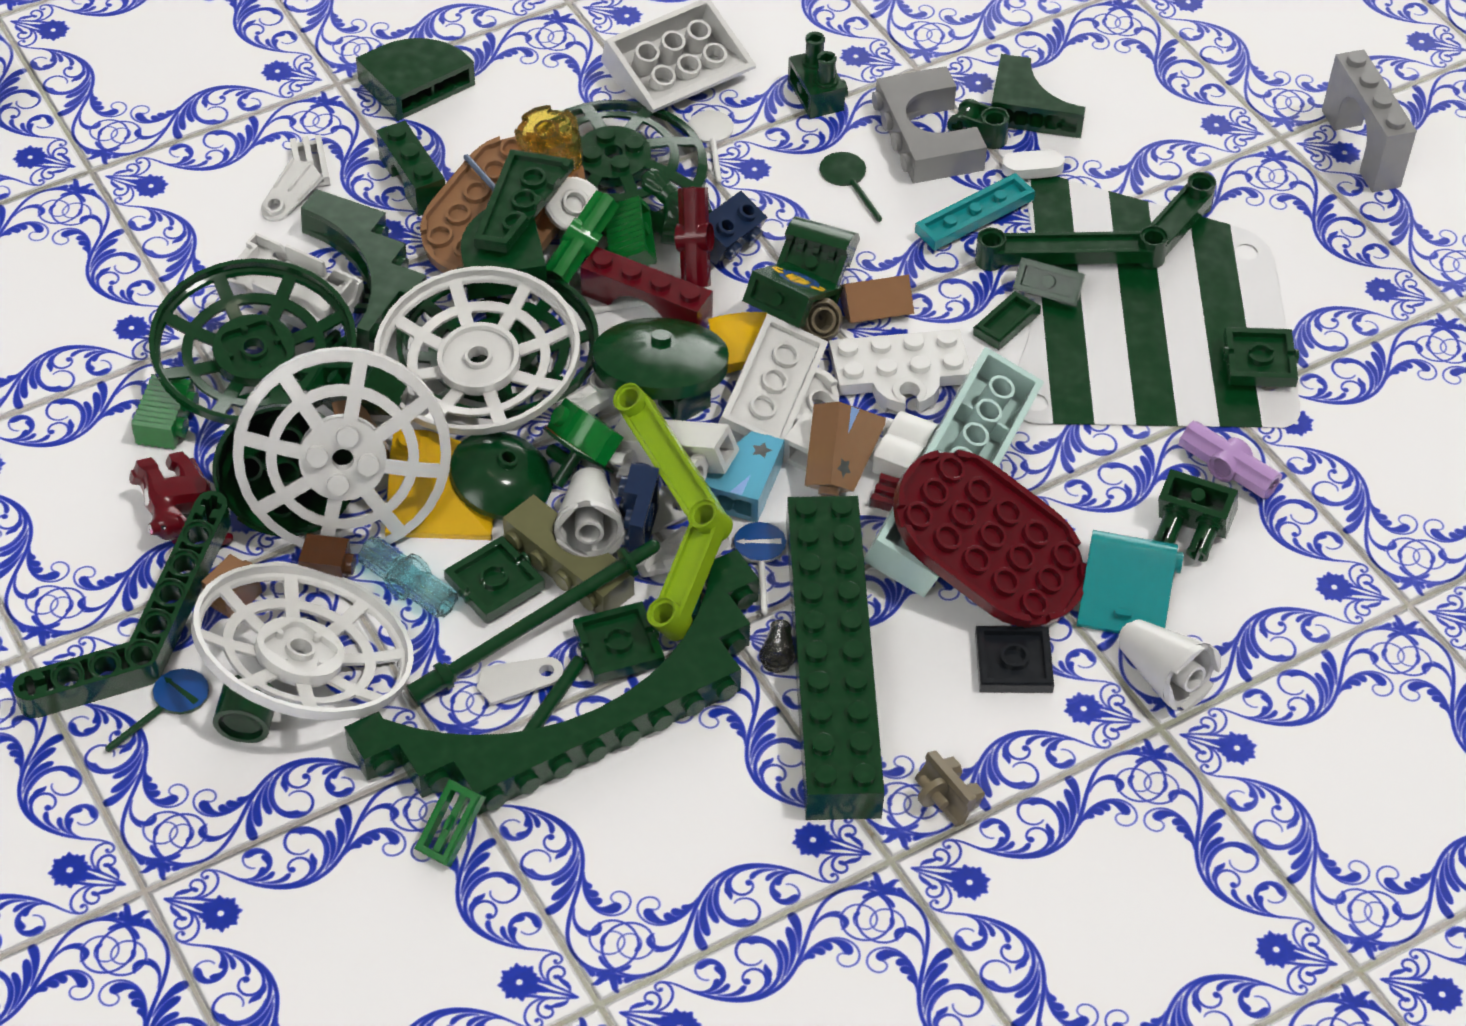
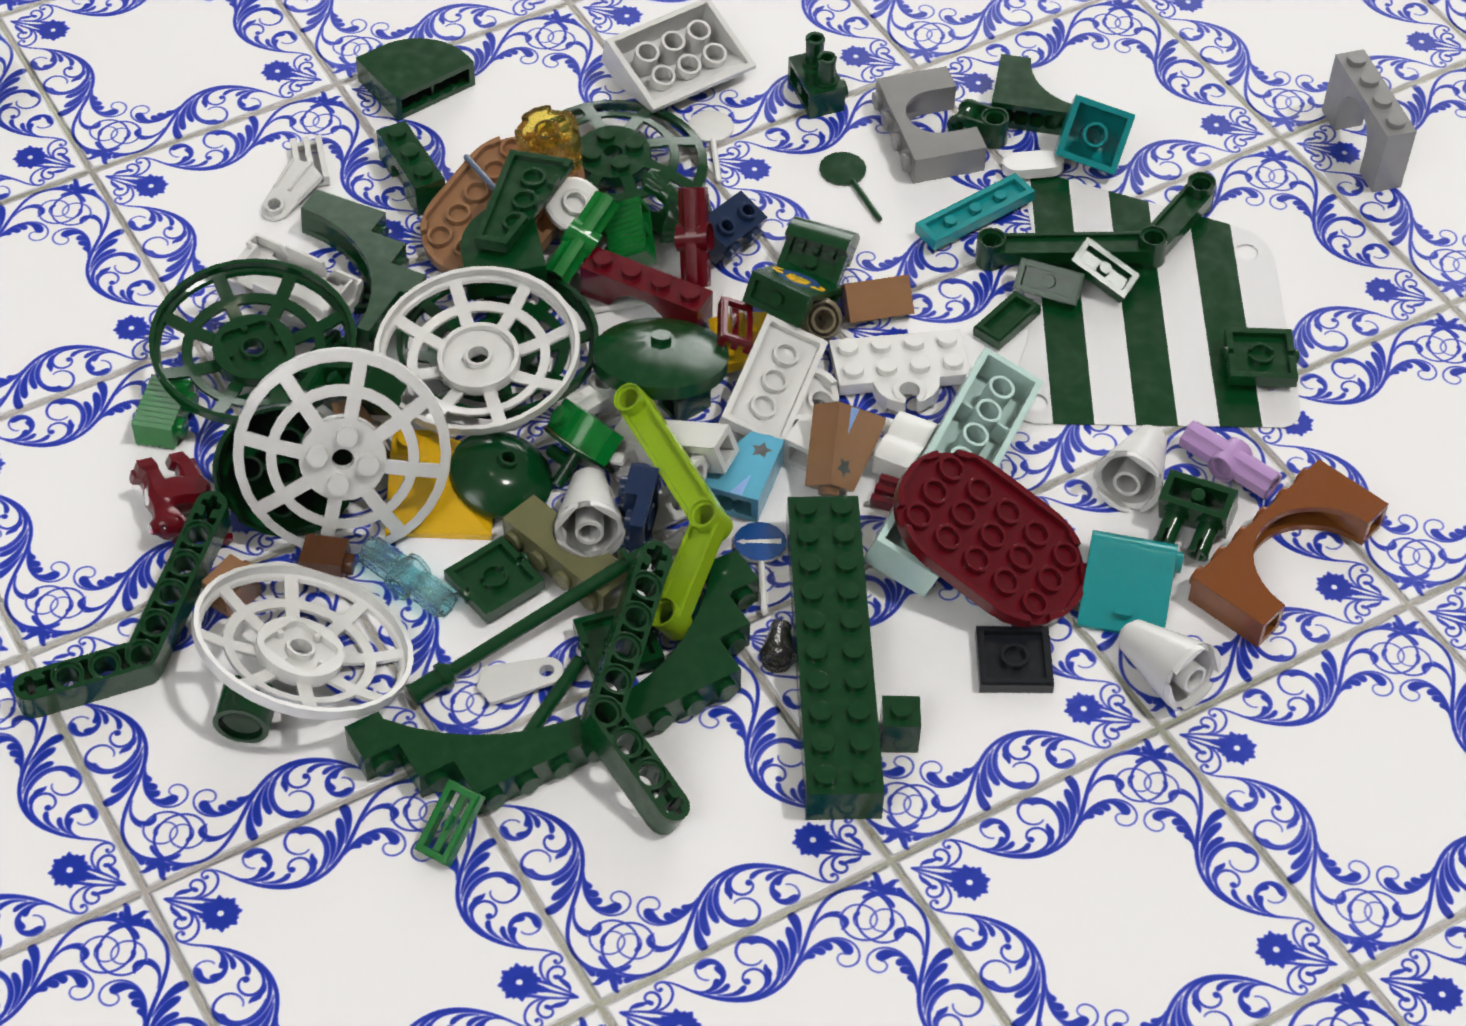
(174, 692): blue piece -> none
(612, 704): none -> dark green beam
(723, 336): none -> dark red tile
(900, 724): none -> dark green brick
(944, 787): dark tan hips -> none
(1094, 134): none -> teal brick
(1103, 269): none -> plate
(1133, 470): none -> white cone
(1315, 501): none -> dark orange arch

